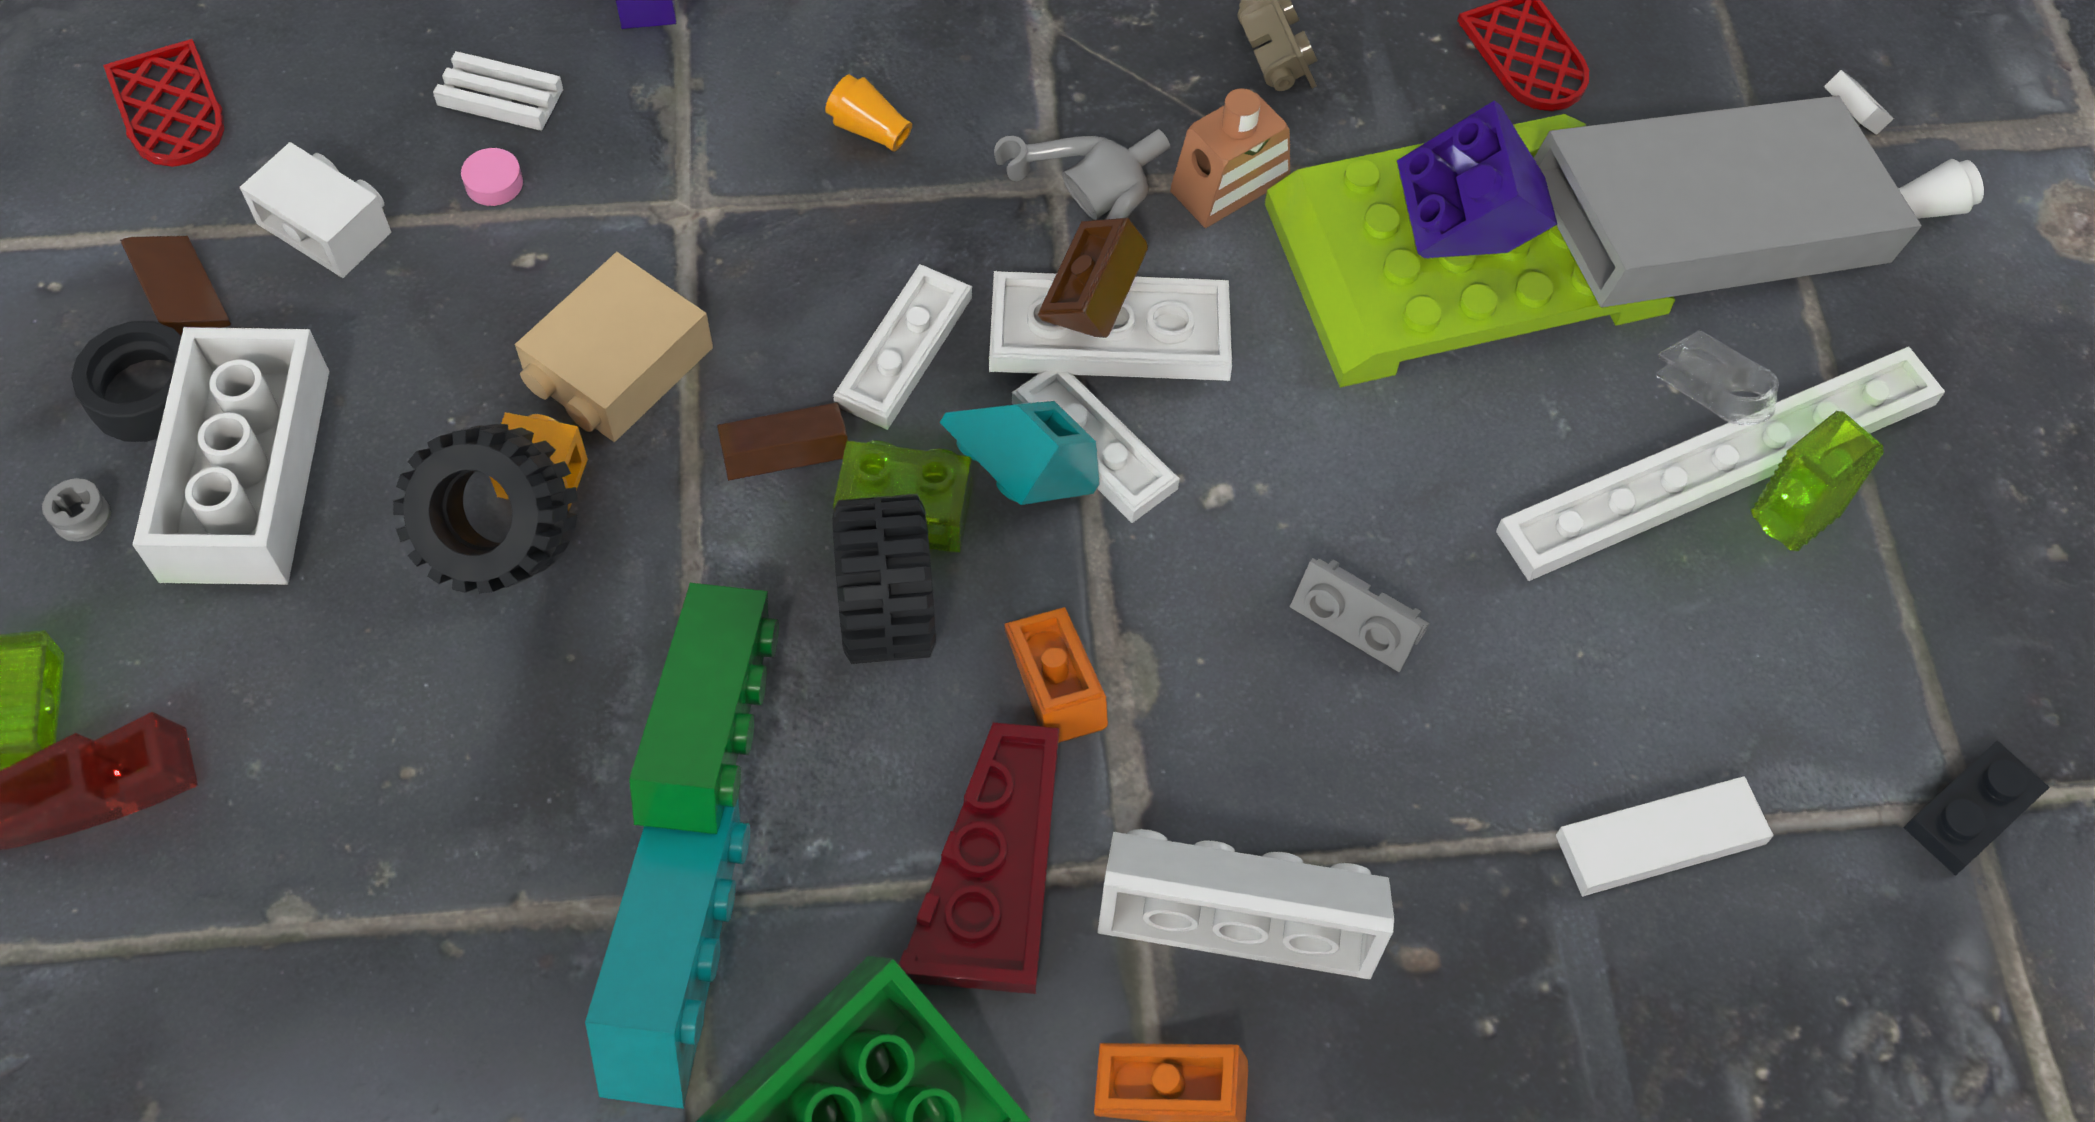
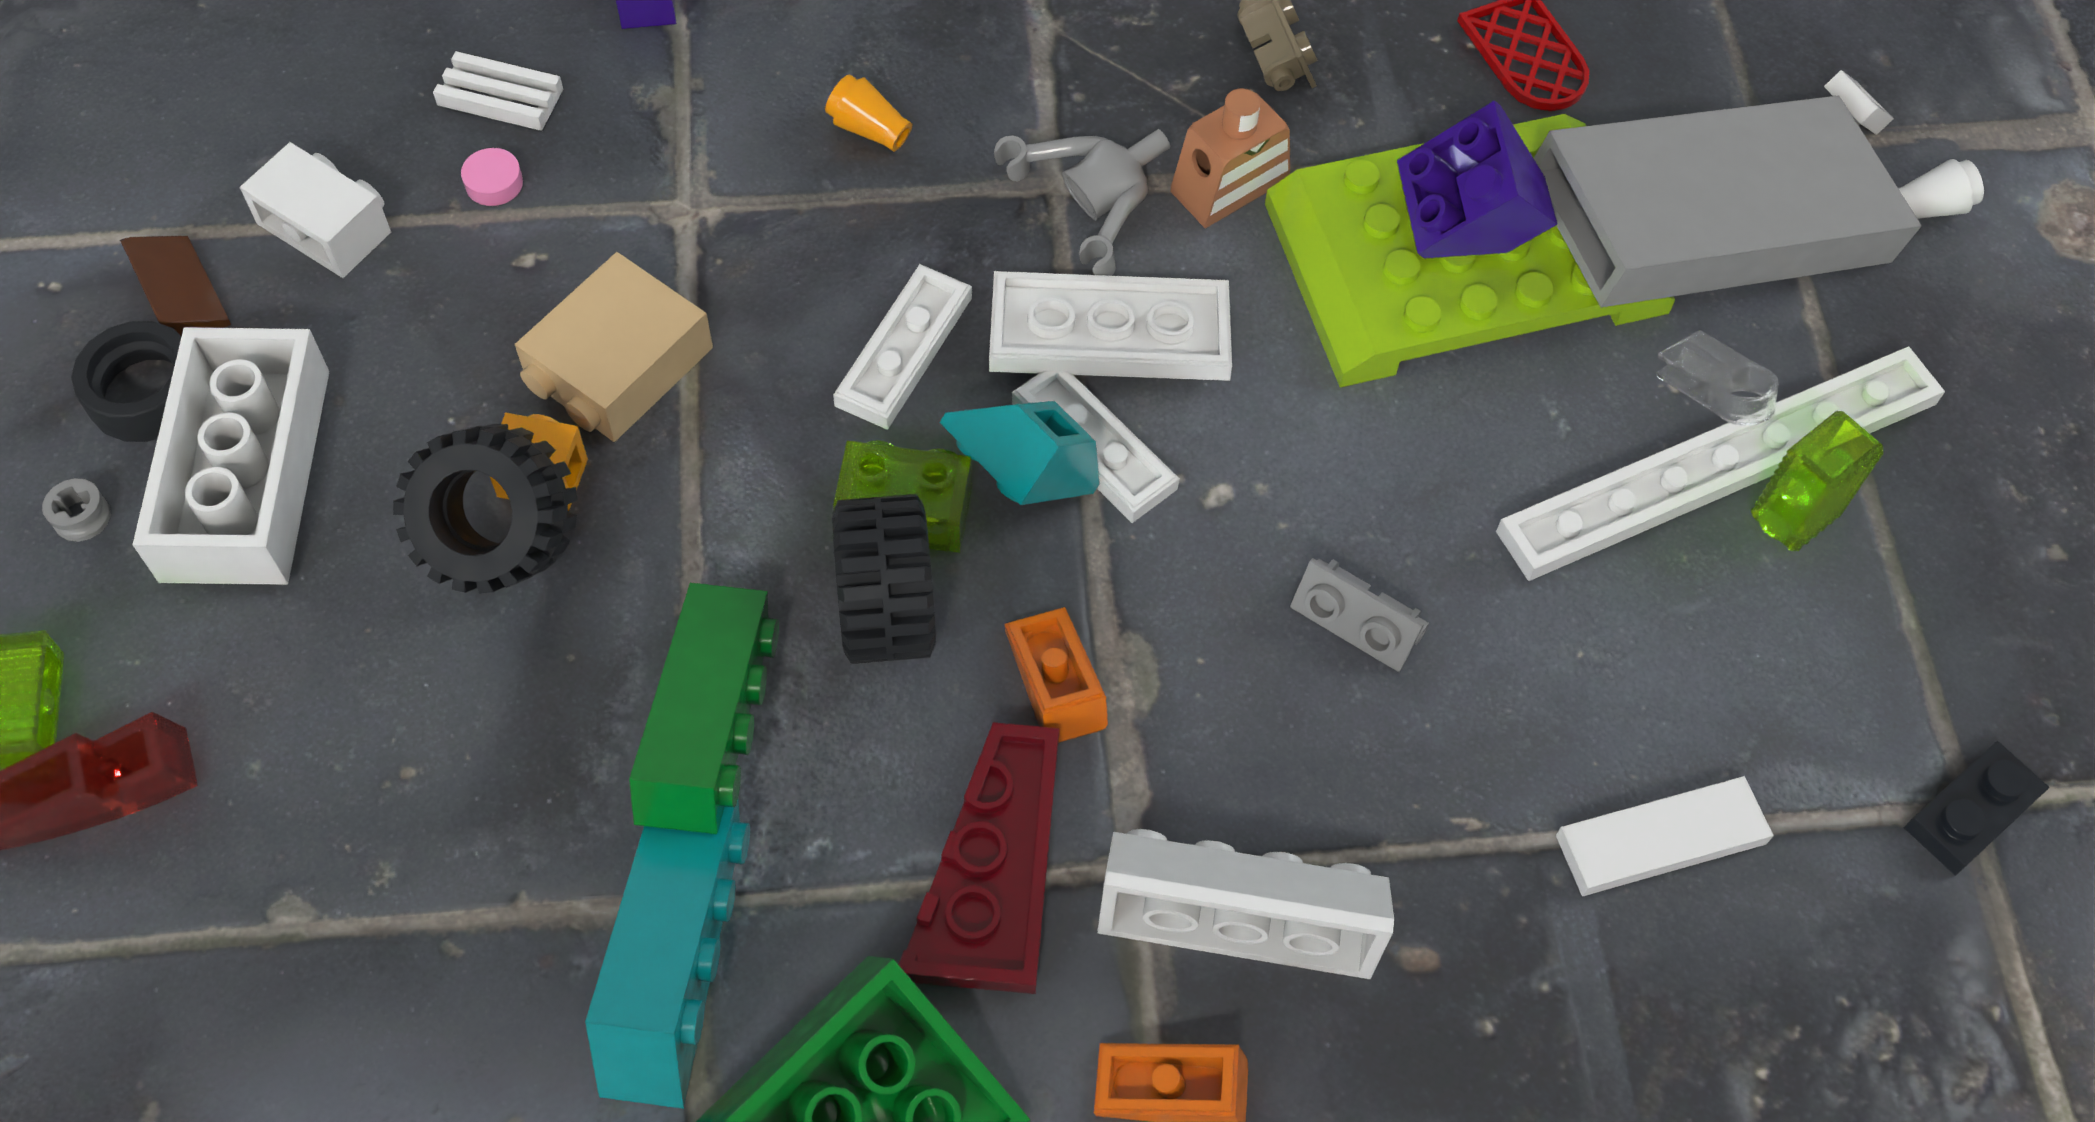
(158, 58): red window -> none
(783, 441): reddish brown slope -> none
(1095, 277): reddish brown slope -> none

